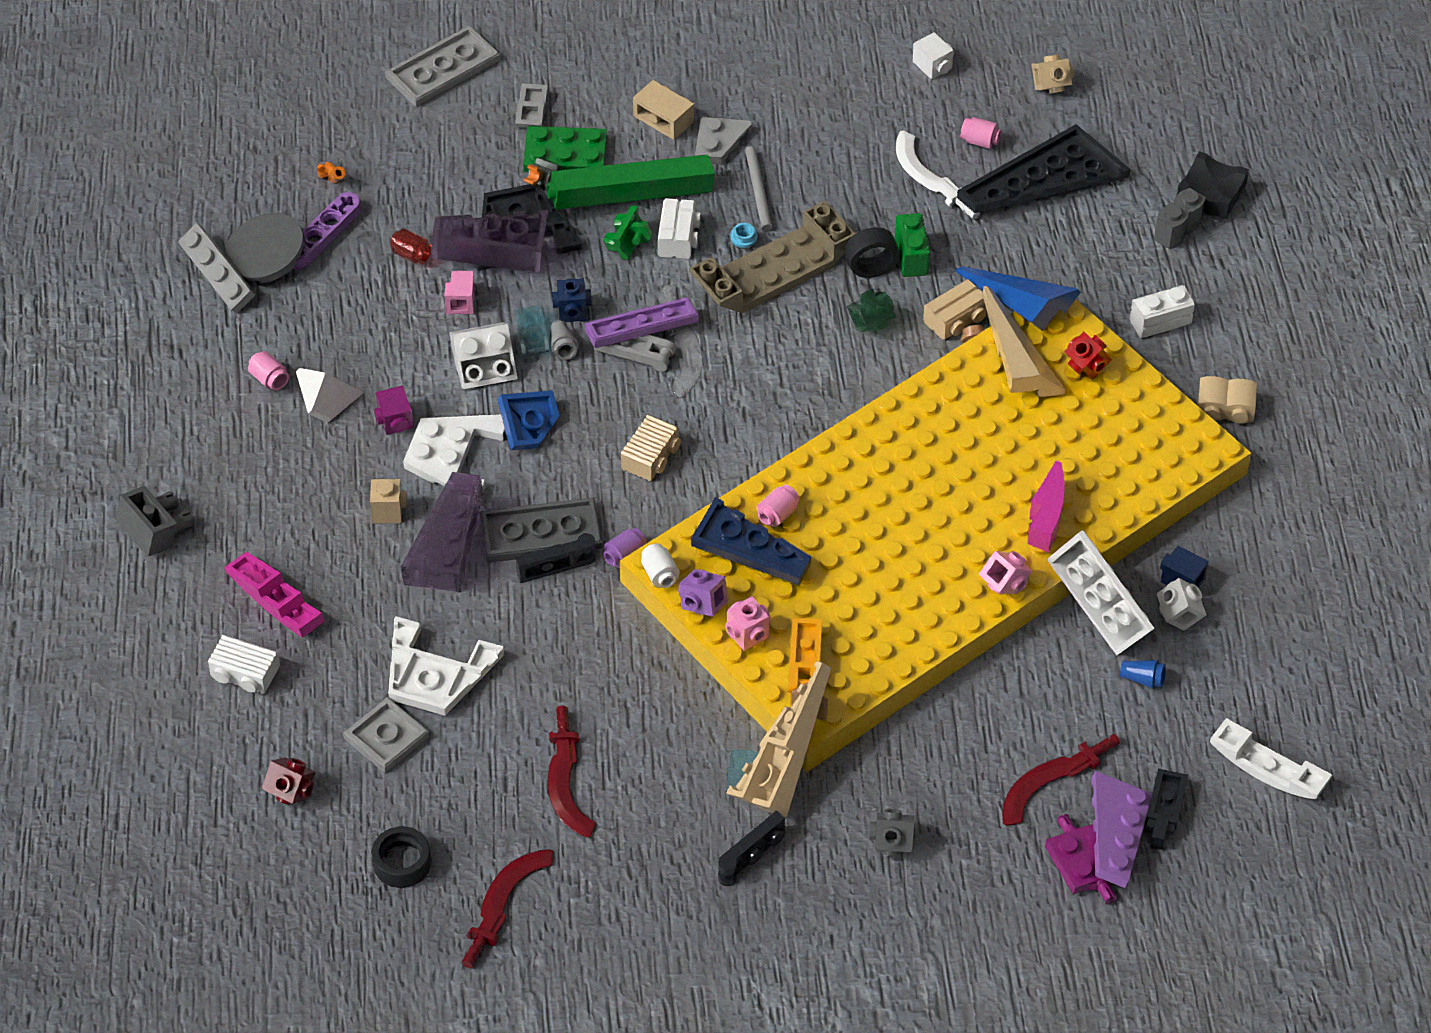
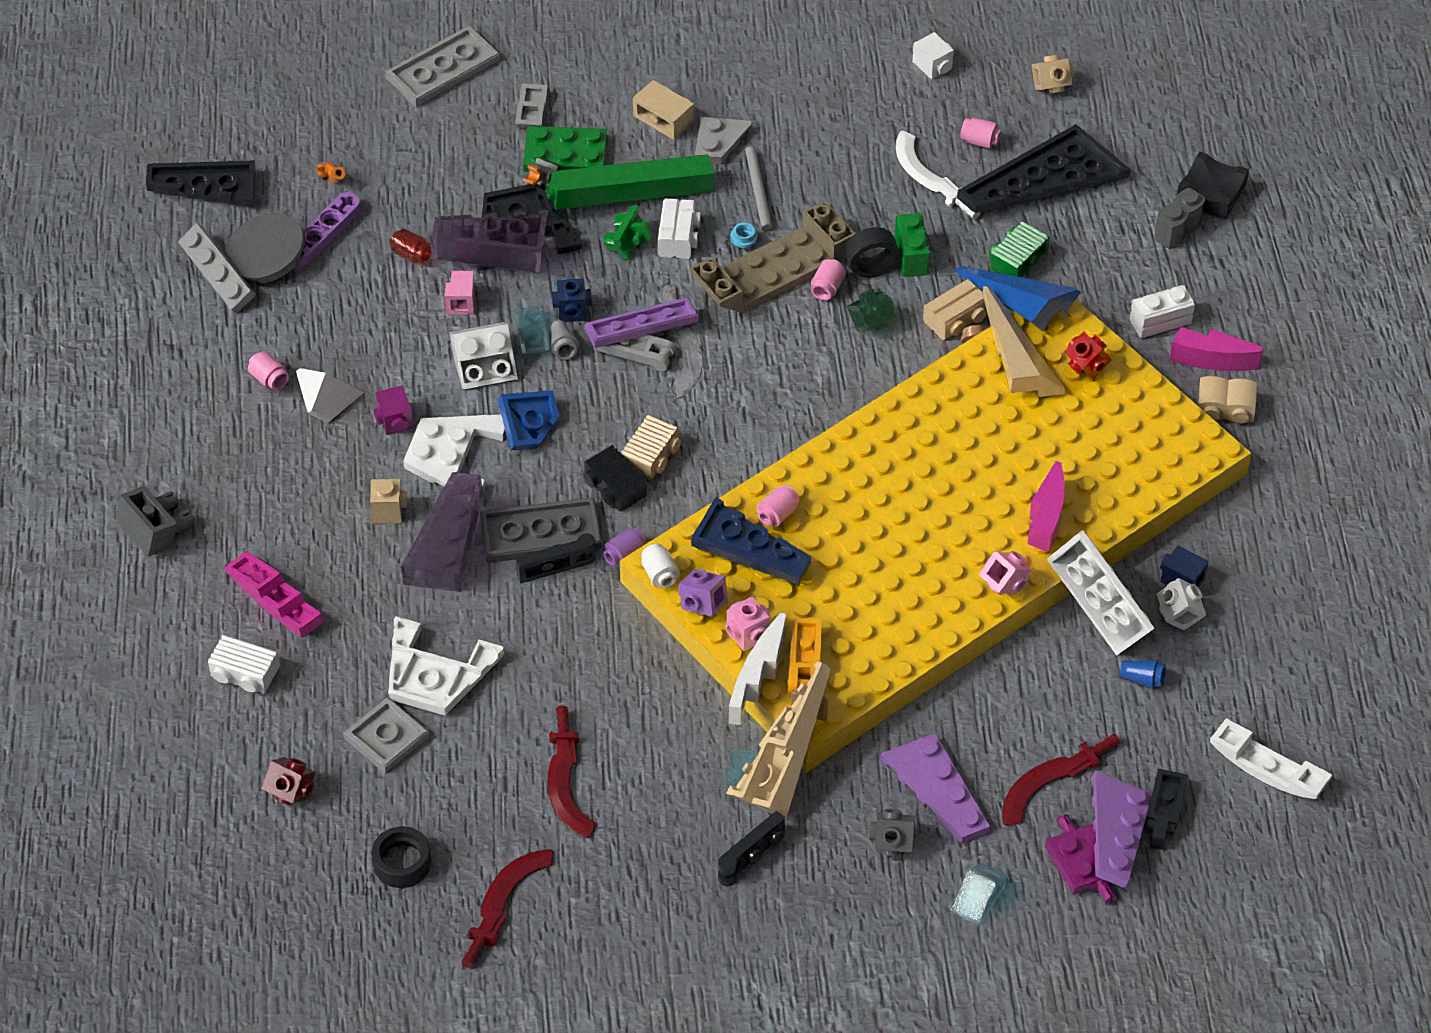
(214, 181): none -> black wing
(614, 478): none -> black brick
(760, 664): none -> white slope
(827, 279): none -> bright pink brick
(938, 784): none -> medium lavender wing
(978, 893): none -> clear light blue slope
(1019, 250): none -> green brick
(1215, 351): none -> dark pink slope

